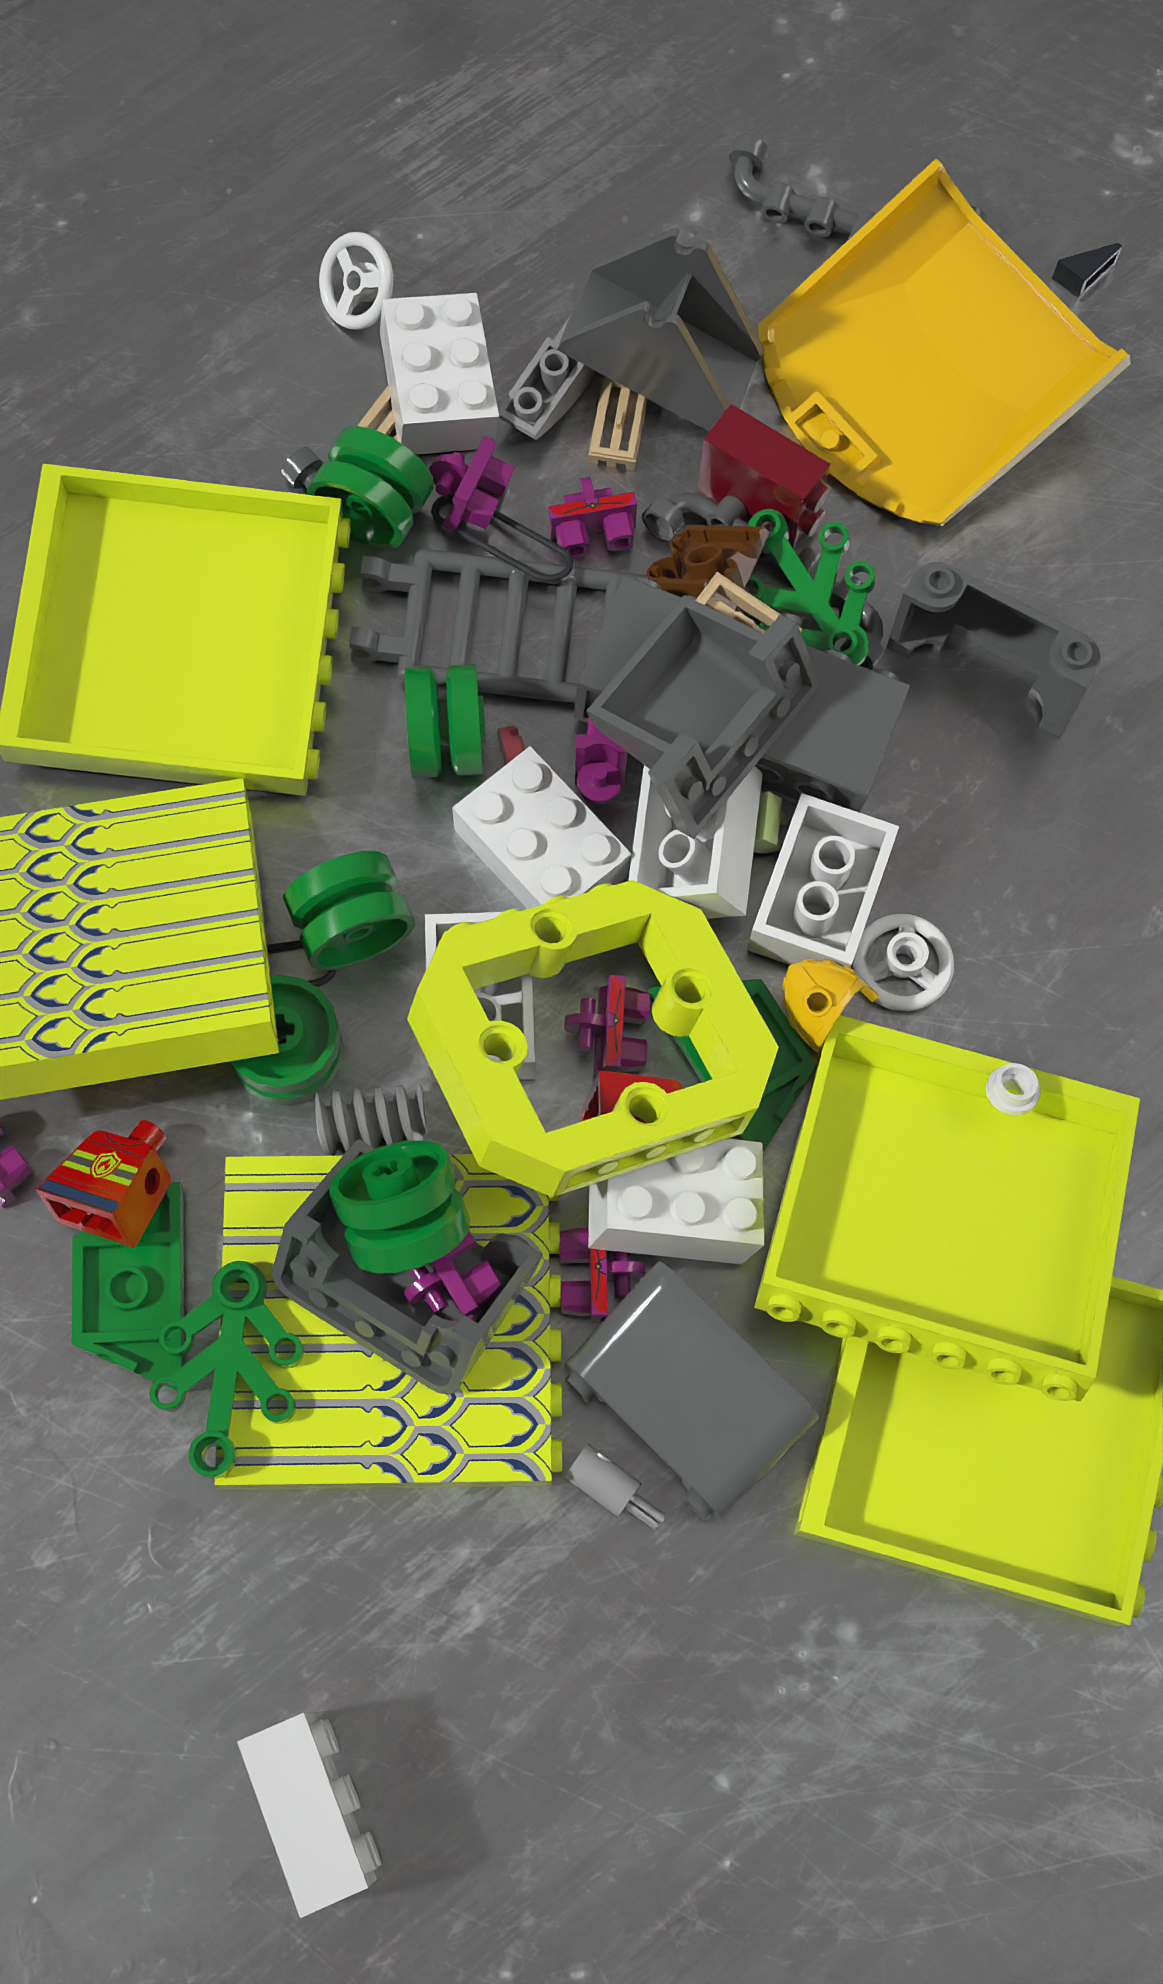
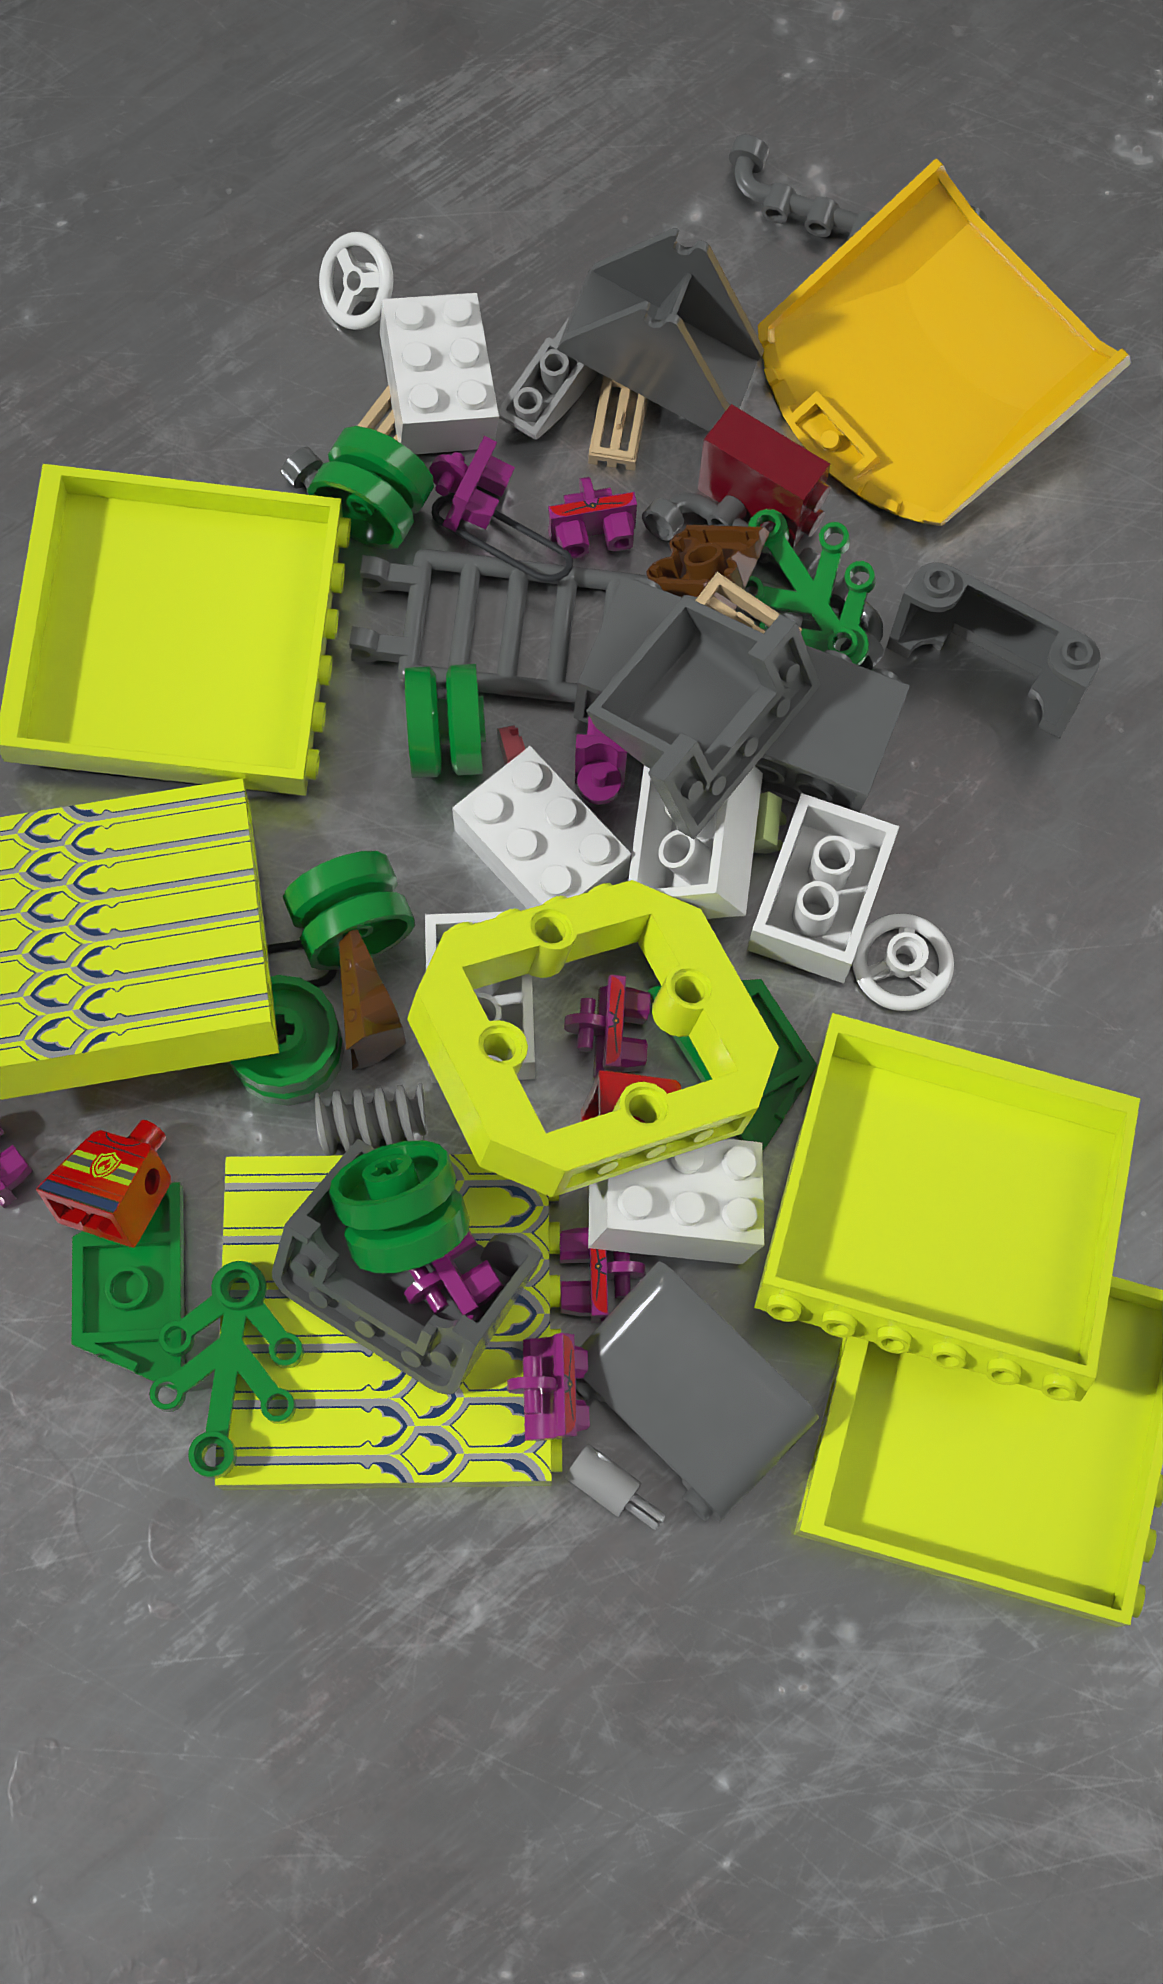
(310, 1811): white brick -> none
(369, 1014): none -> reddish brown slope
(550, 1387): none -> magenta hips
(817, 995): yellow helmet -> none
(1017, 1078): white plate -> none
(1084, 269): black piece -> none

